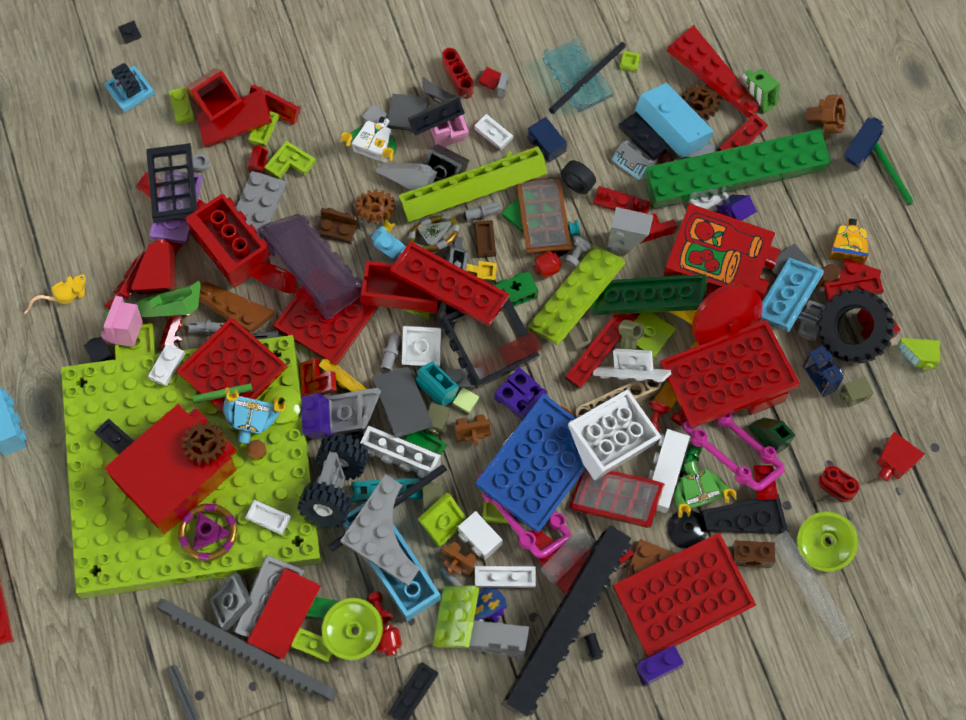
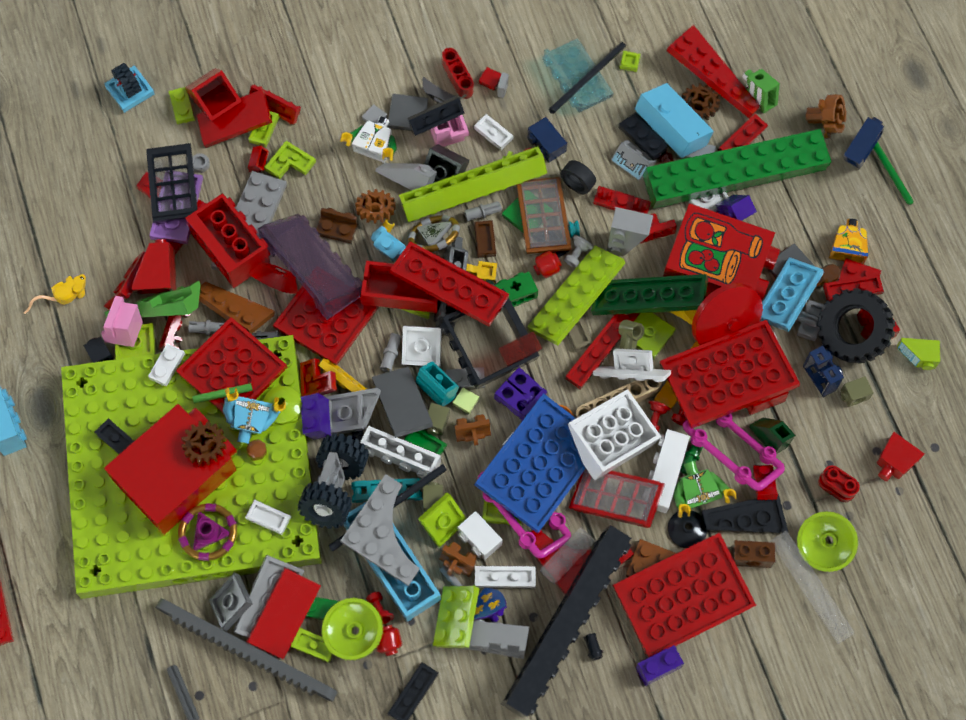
(129, 32): black plate -> none

